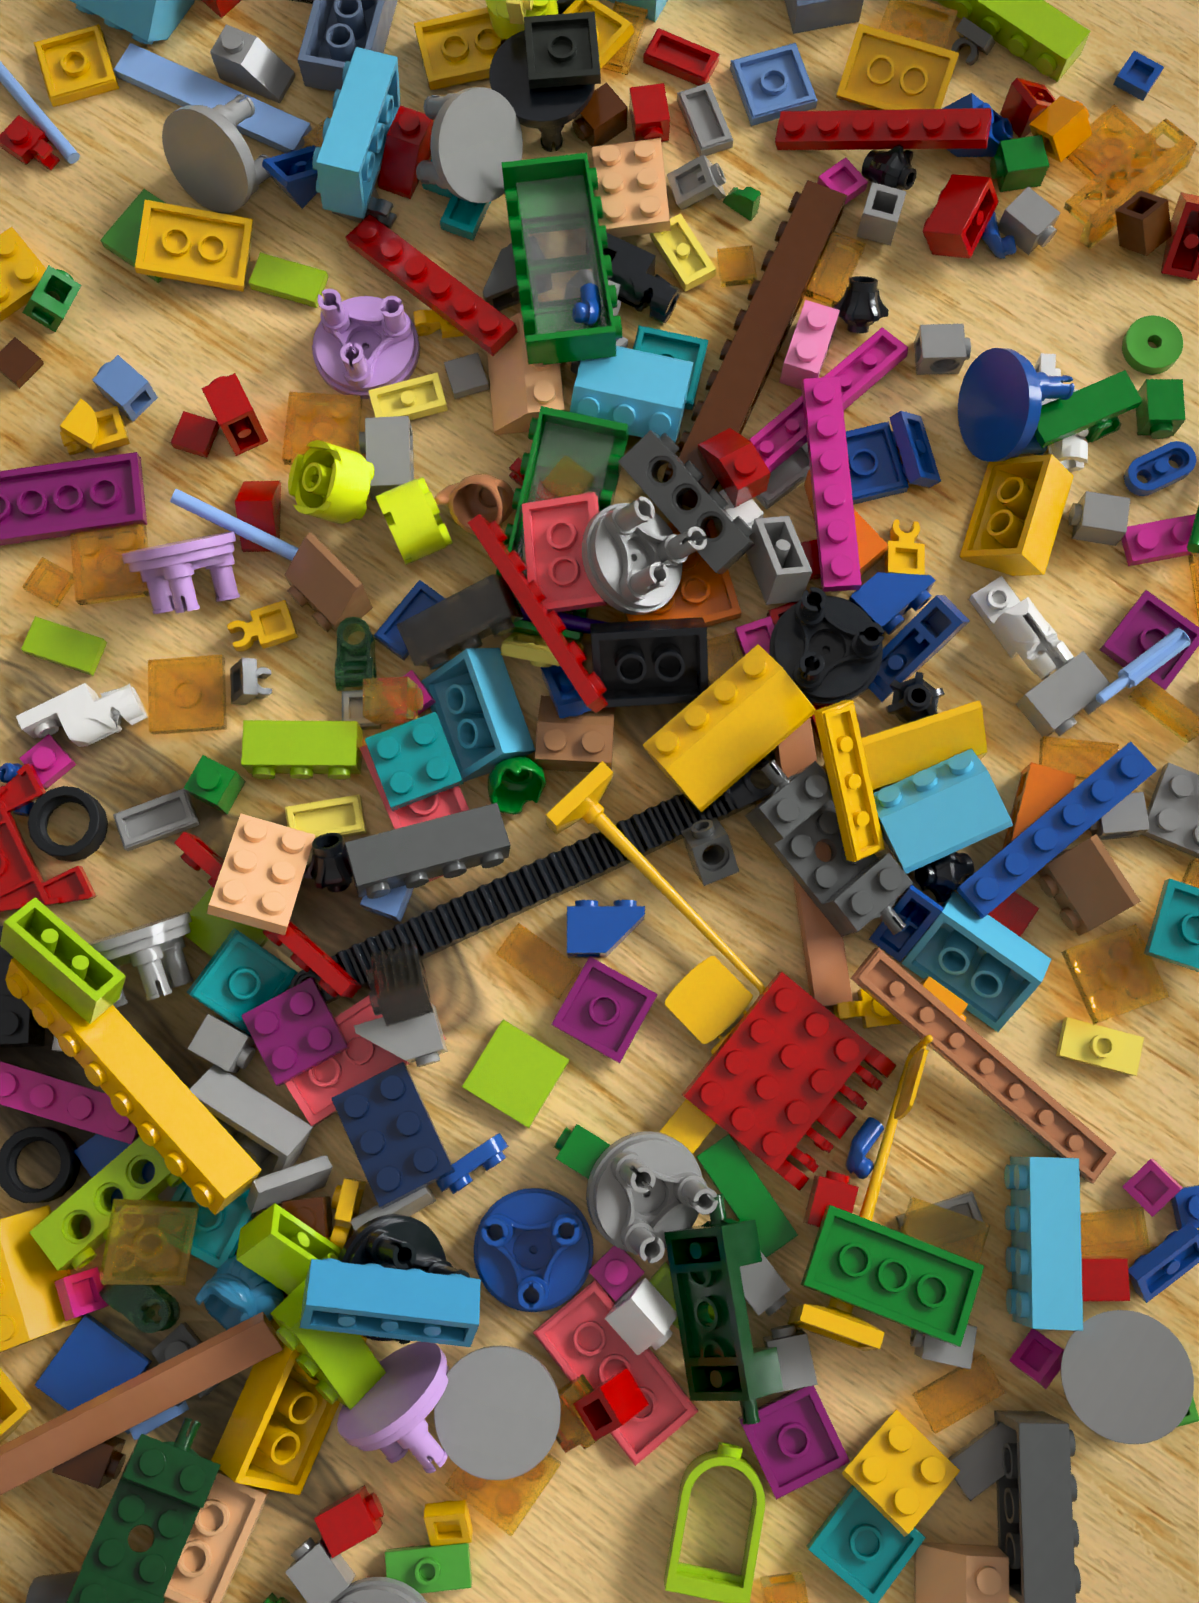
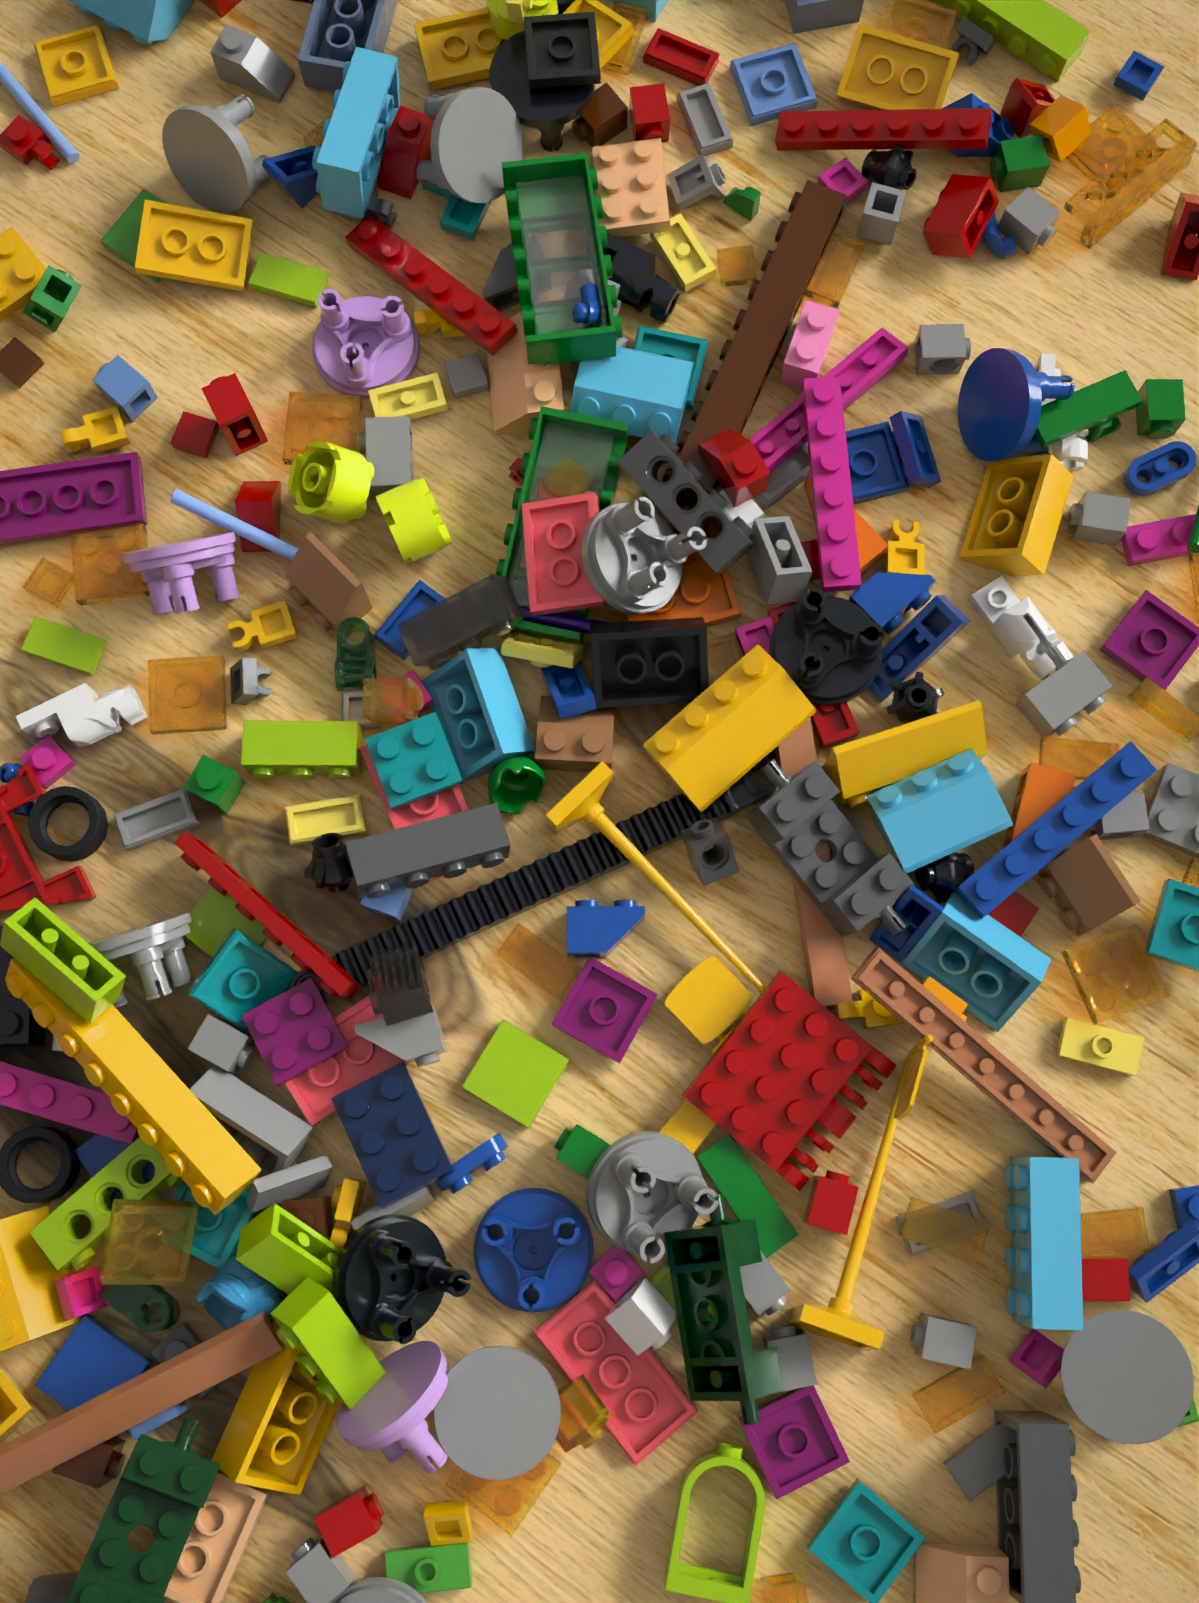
(81, 425): yellow tile -> none
(191, 88): light blue tile -> none
(261, 874): light nougat plate -> none
(391, 1303): dark azure brick -> none
(475, 496): nougat piece -> none
(547, 623): red plate -> none
(611, 1404): red brick -> none
(849, 780): yellow tile -> none
(860, 1146): blue arm -> none
(861, 304): black rock -> none
(893, 1275): green plate -> none
(900, 1473): yellow plate -> none
(1143, 223): reddish brown brick -> none
(1146, 663): light blue axle -> none
(1152, 1187): dark pink plate -> none
(1160, 332): bright green piece -> none

